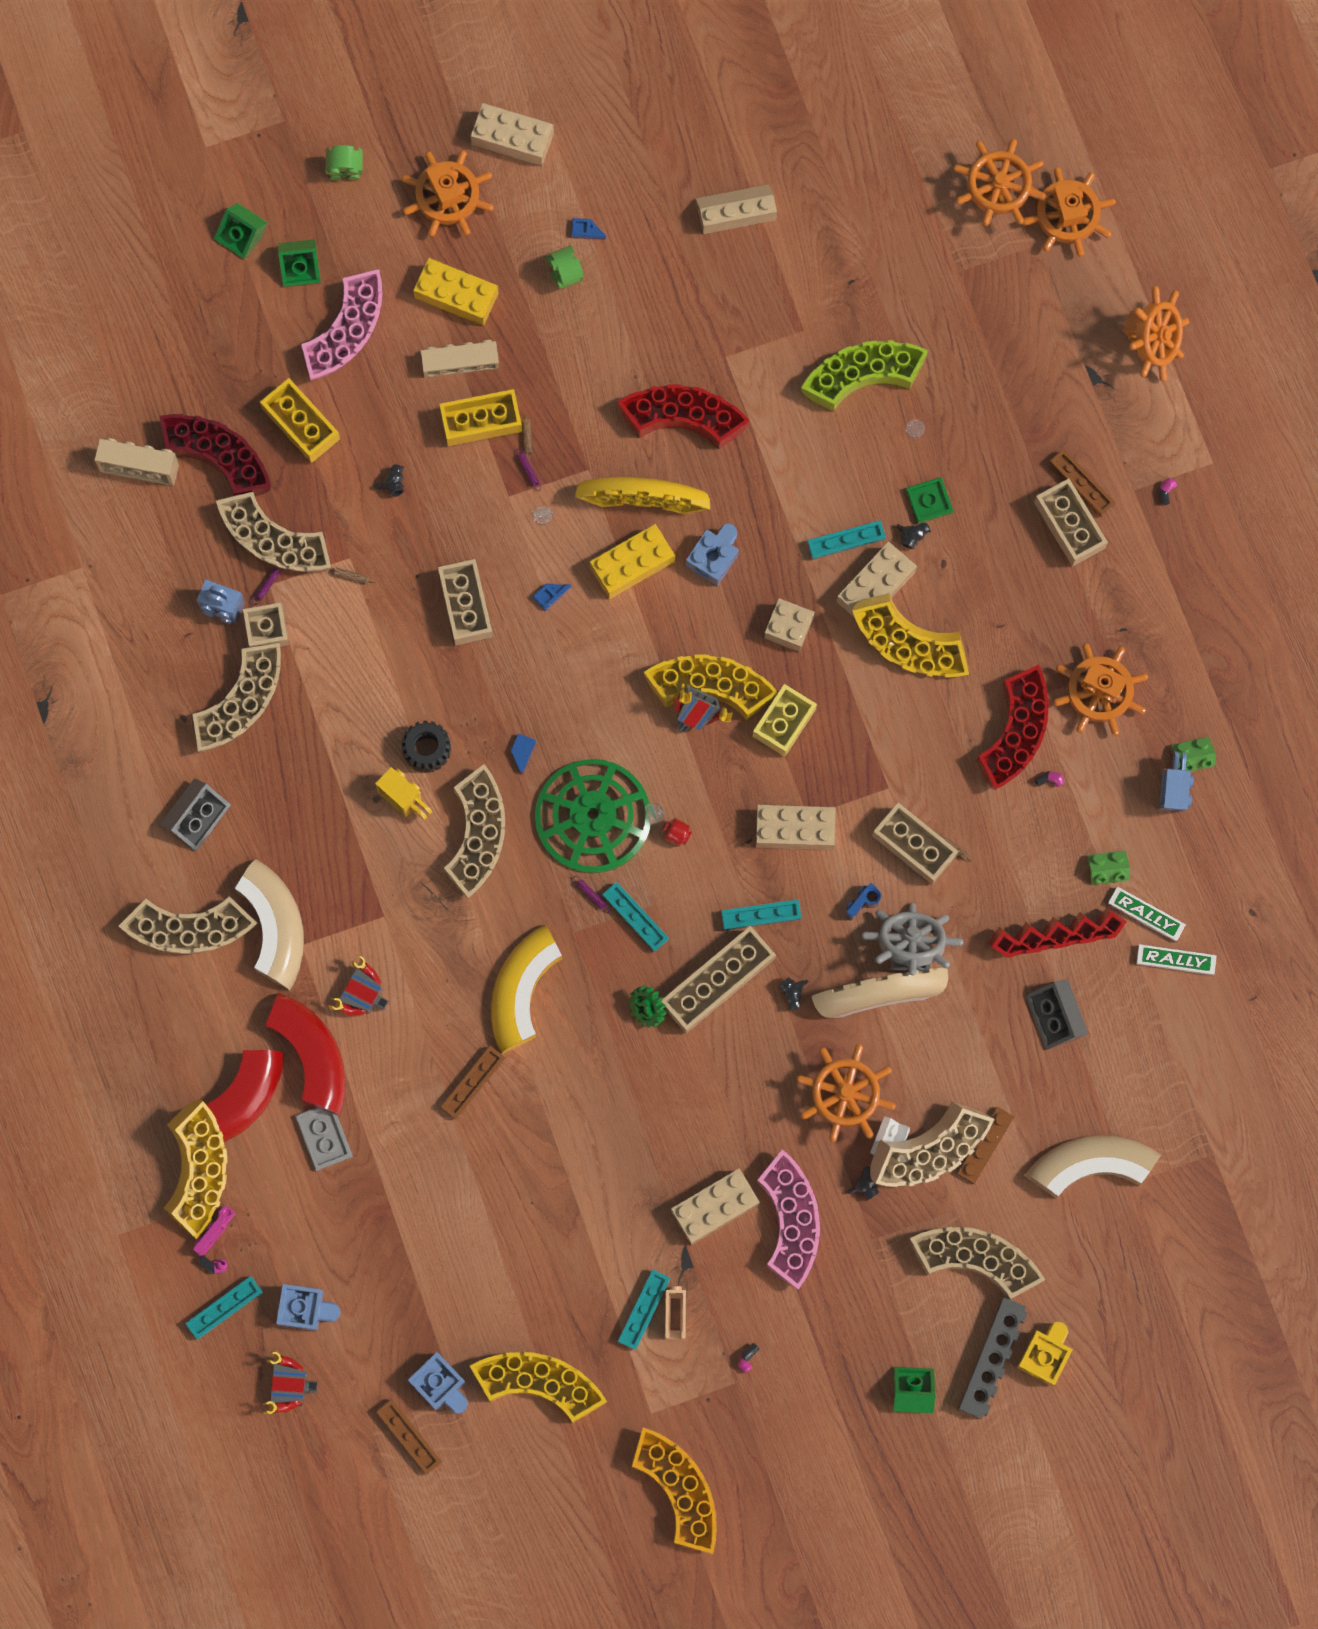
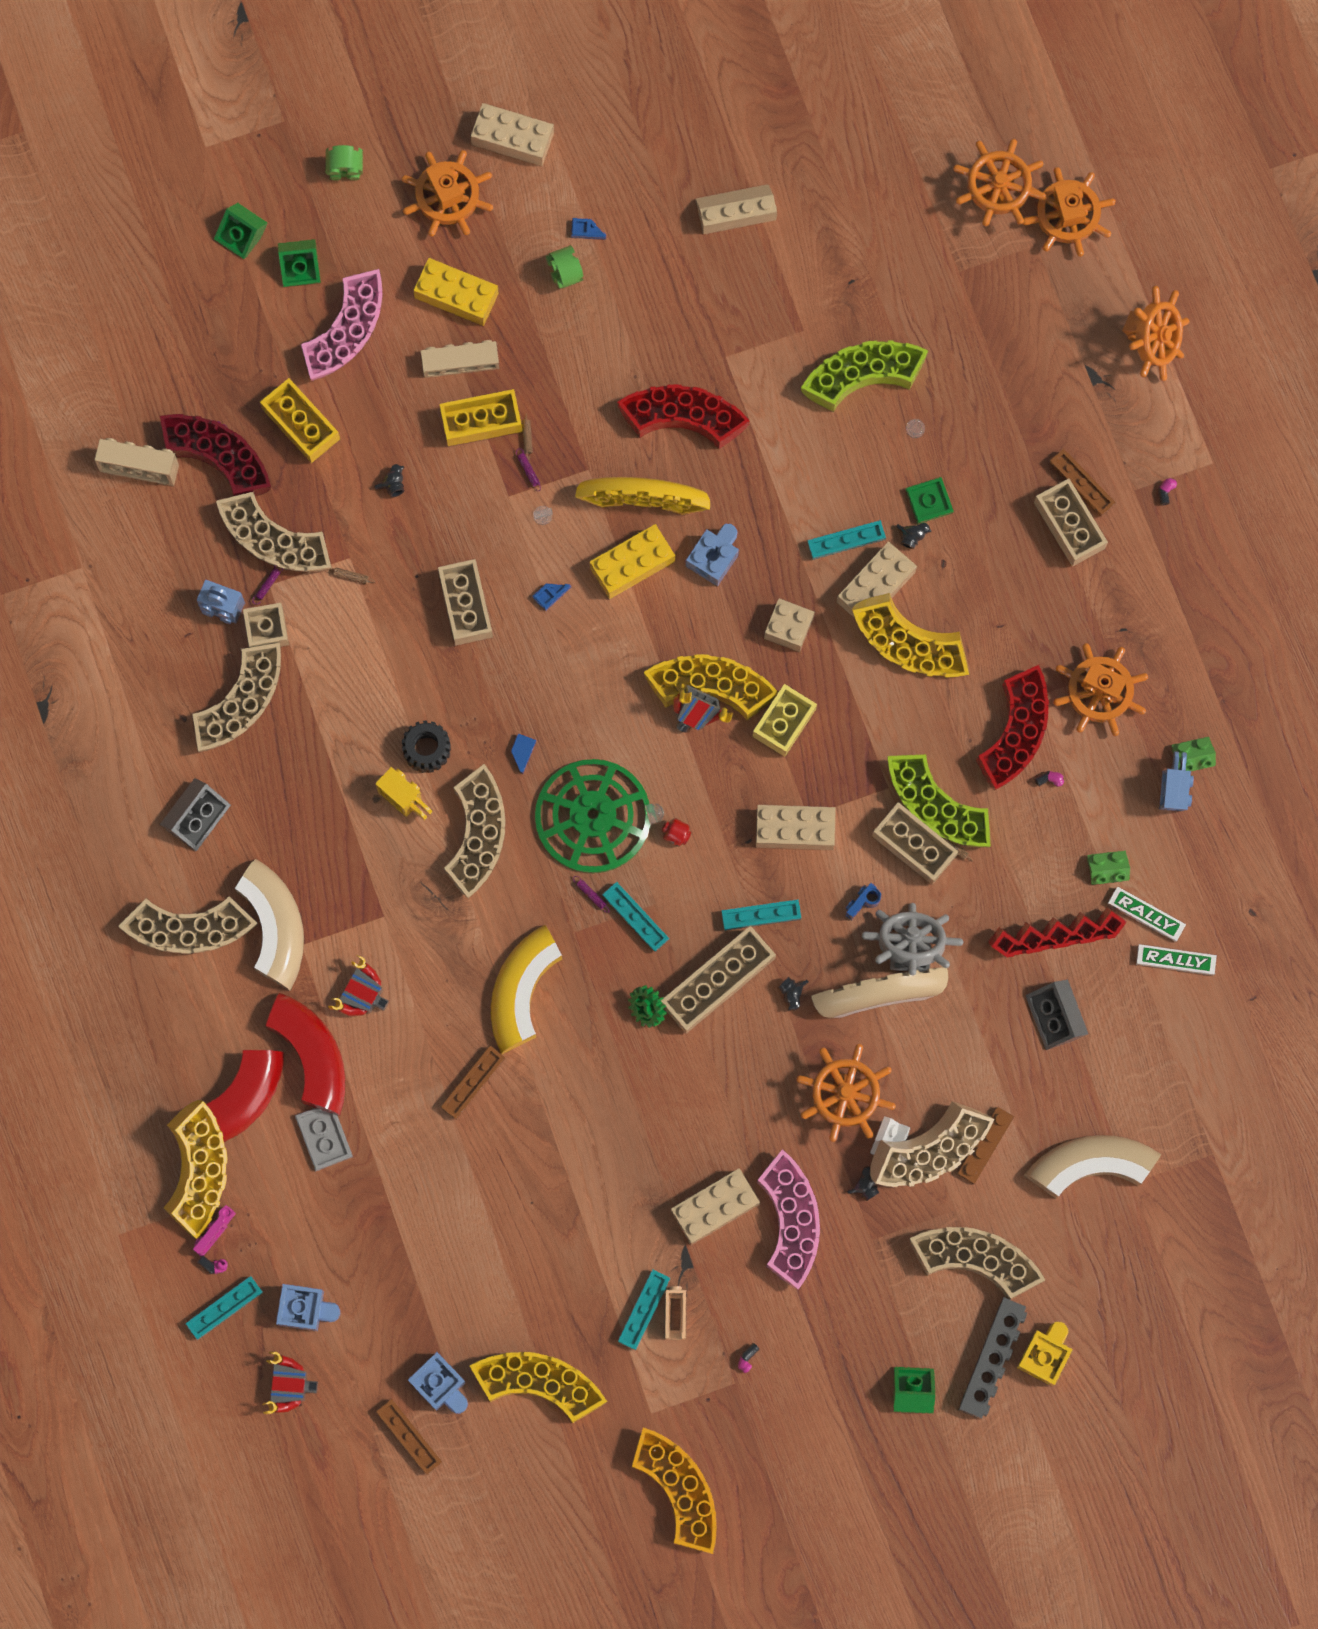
(933, 806): none -> lime brick

